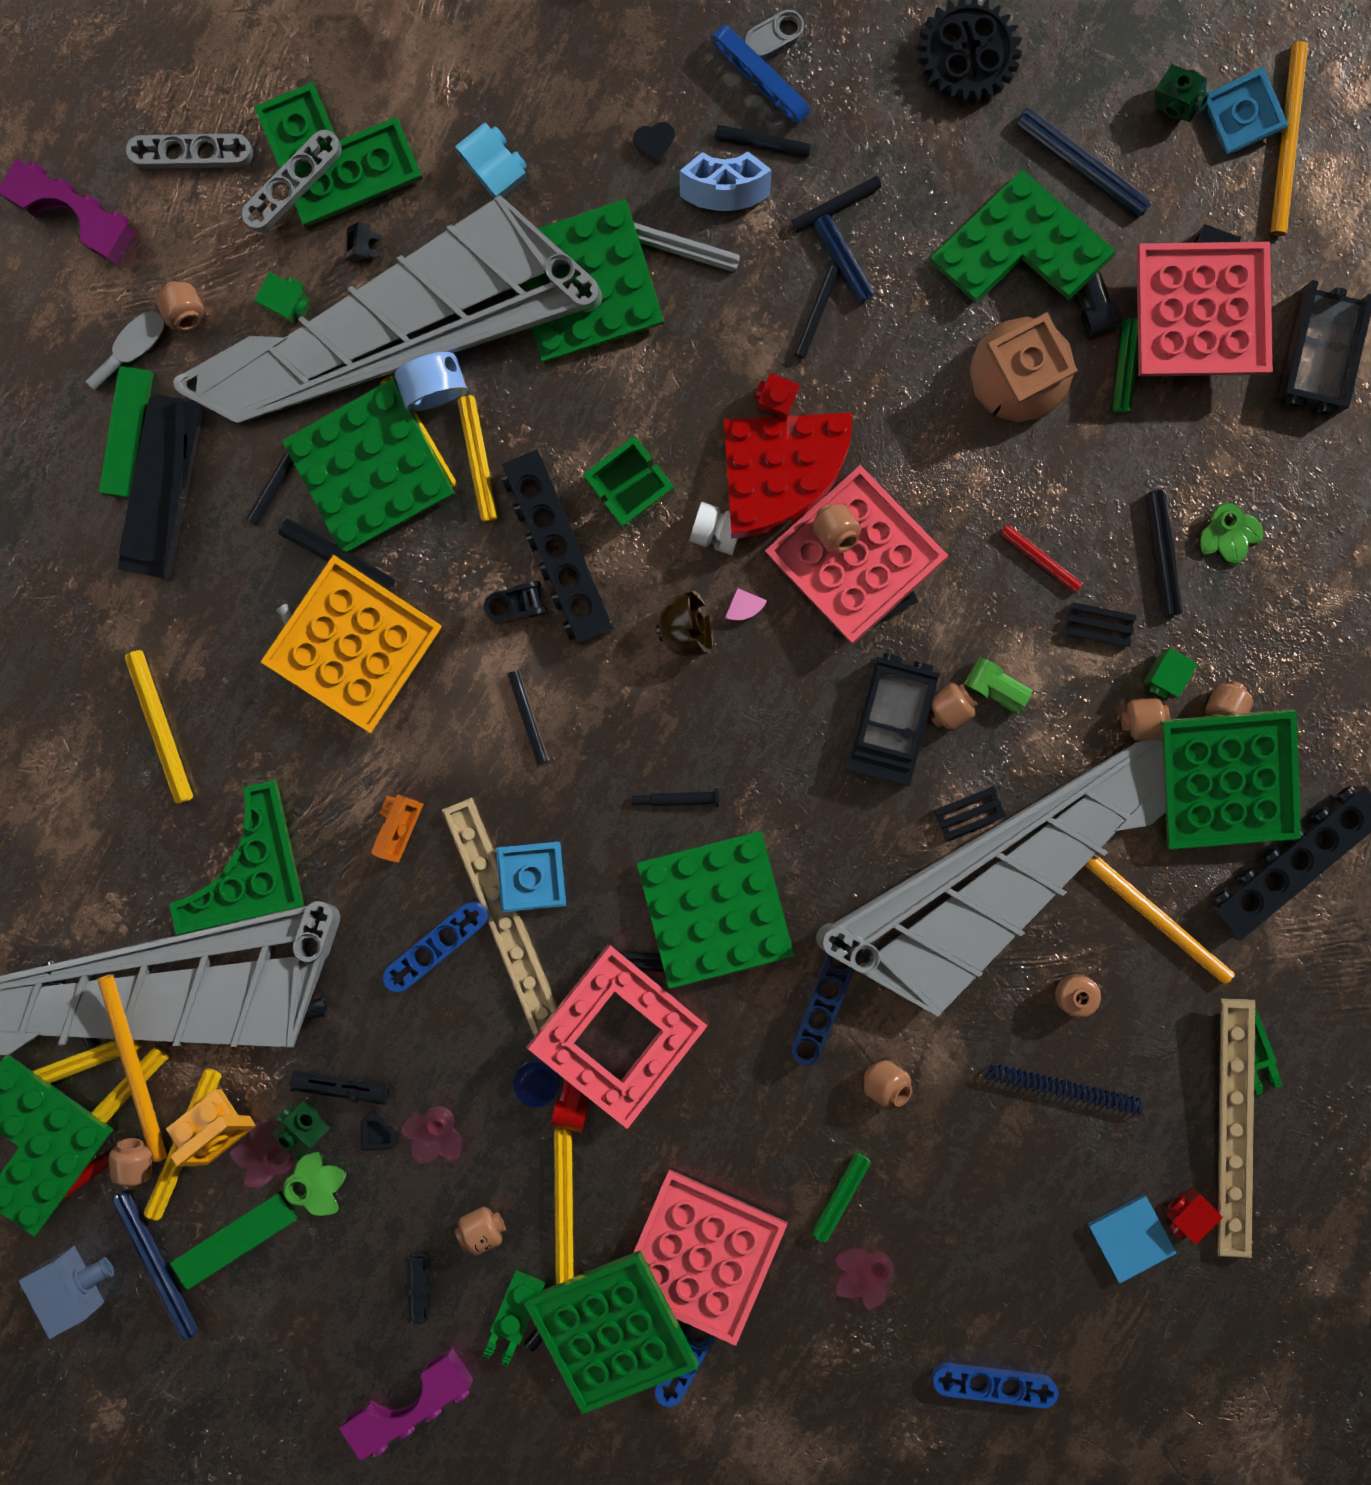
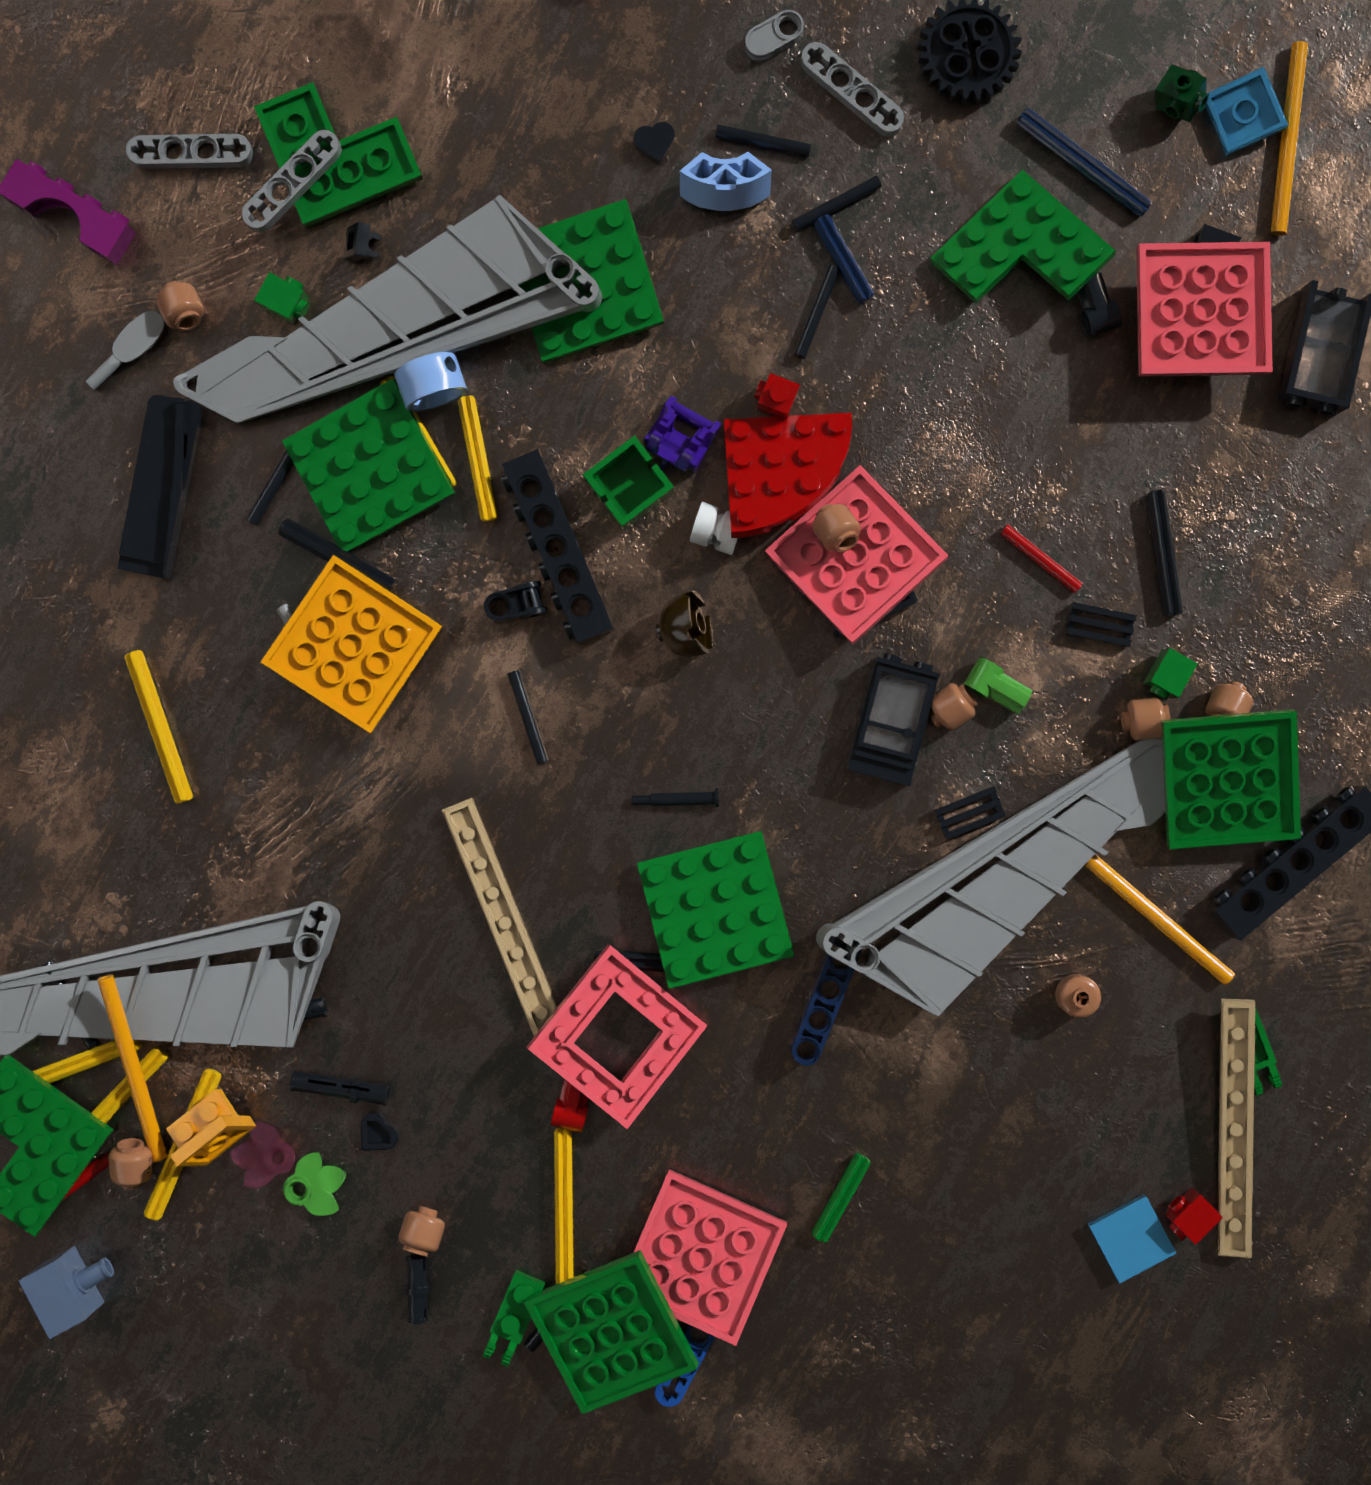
(125, 430): green tile -> none
(154, 1265): dark blue axle -> none
(233, 1240): green tile -> none
(258, 876): green plate -> none
(299, 1129): dark green brick -> none
(374, 1426): magenta arch -> none
(395, 833): orange hinge -> none
(421, 1231): none -> nougat head
(430, 1139): clear pink plate -> none
(435, 946): blue beam -> none
(480, 1231): nougat head -> none
(491, 161): medium azure brick -> none
(530, 876): dark azure tile -> none
(535, 1083): clear blue wheel -> none
(675, 446): none -> dark purple piece
(687, 248): light grey axle -> none
(744, 606): bright pink tile -> none
(760, 74): blue beam -> none
(848, 93): none -> light grey beam
(860, 1279): clear pink plate -> none
(887, 1084): nougat head -> none
(995, 1381): blue beam -> none
(1022, 368): nougat plate -> none
(1060, 1082): dark blue piece -> none
(1126, 367): green axle -> none
(1232, 538): bright green plate -> none

